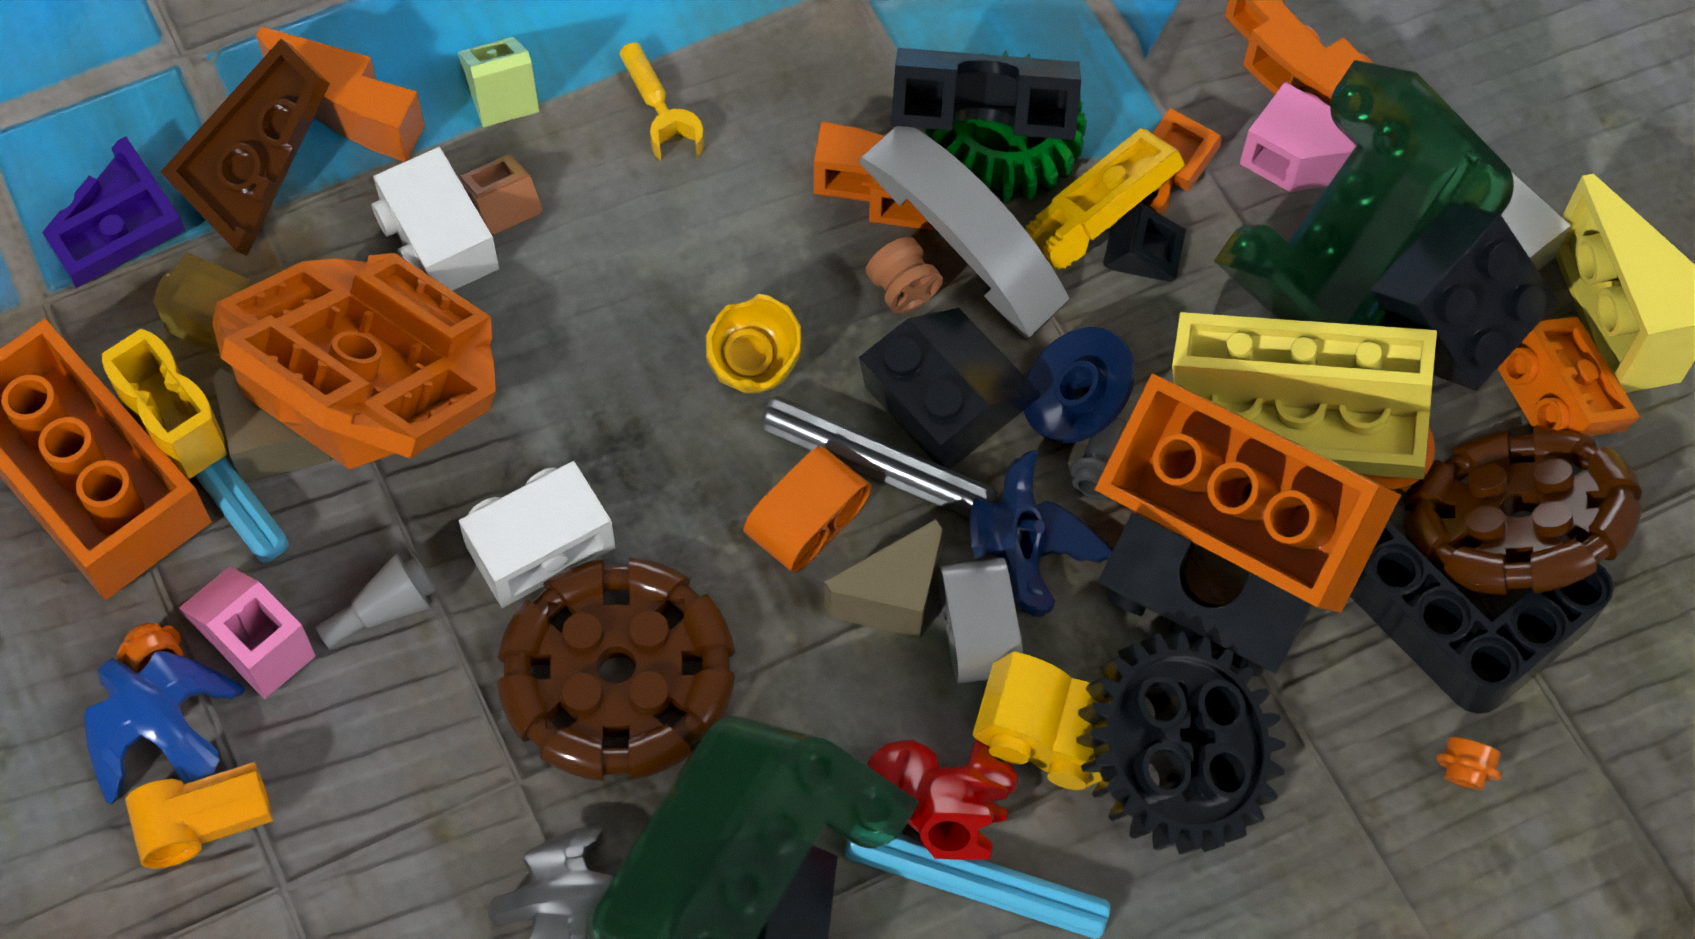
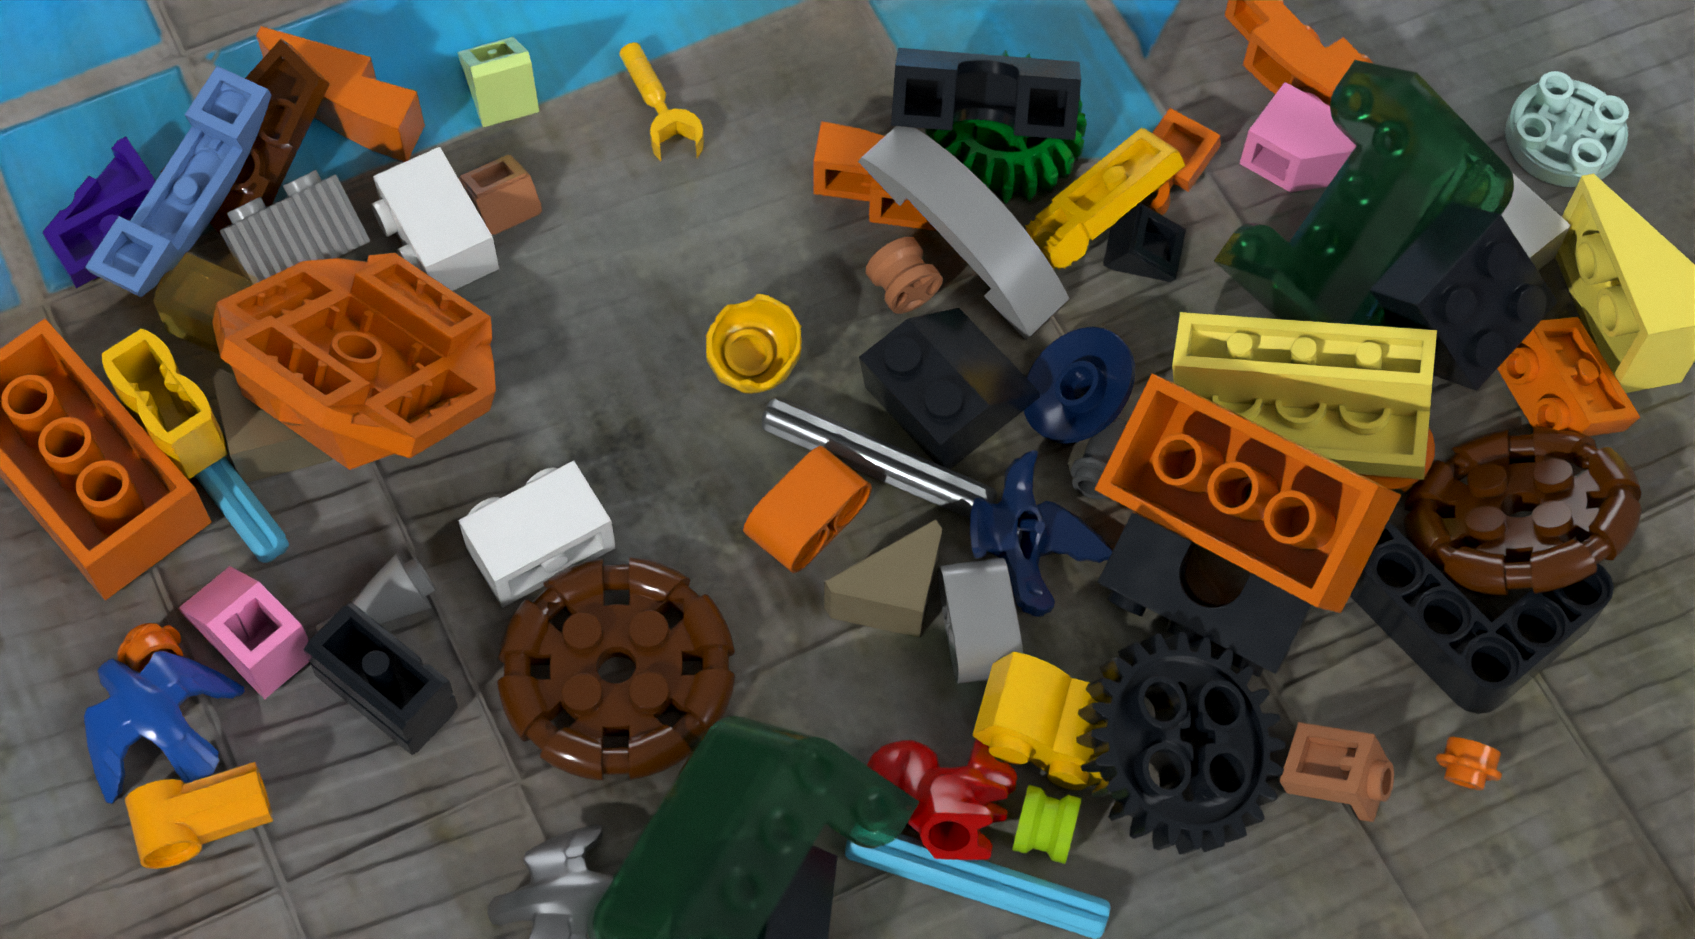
(190, 187): none -> medium blue slope
(305, 226): none -> light grey brick
(381, 677): none -> black brick
(1046, 824): none -> lime wheel
(1338, 768): none -> nougat bracket
(1566, 130): none -> light aqua tile

